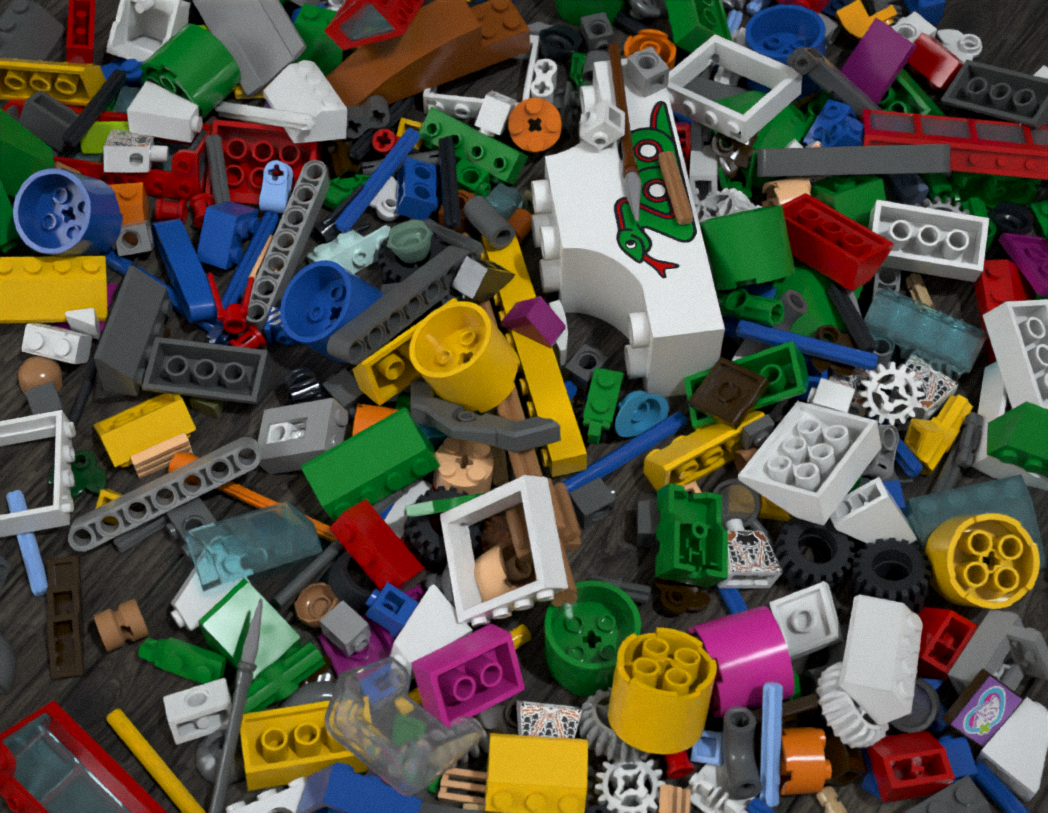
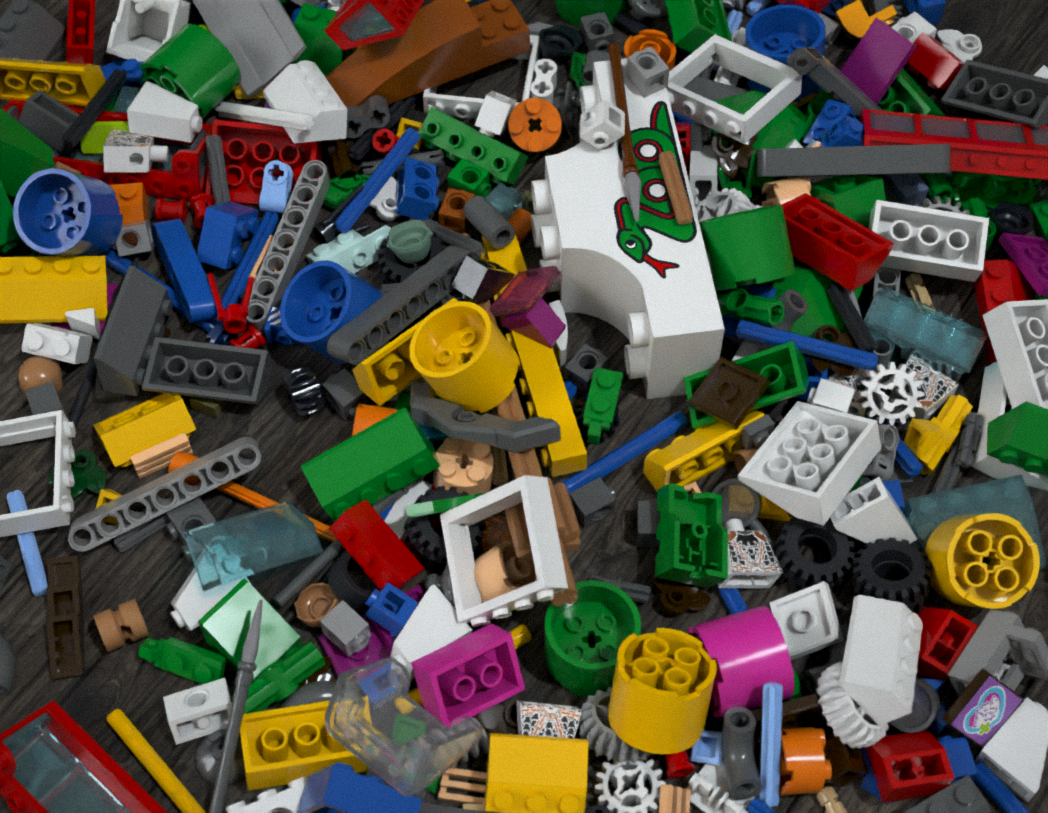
(300, 433): light grey brick -> none
(449, 183): black axle -> none
(524, 291): none -> clear pink tile
(639, 413): dark azure piece -> none

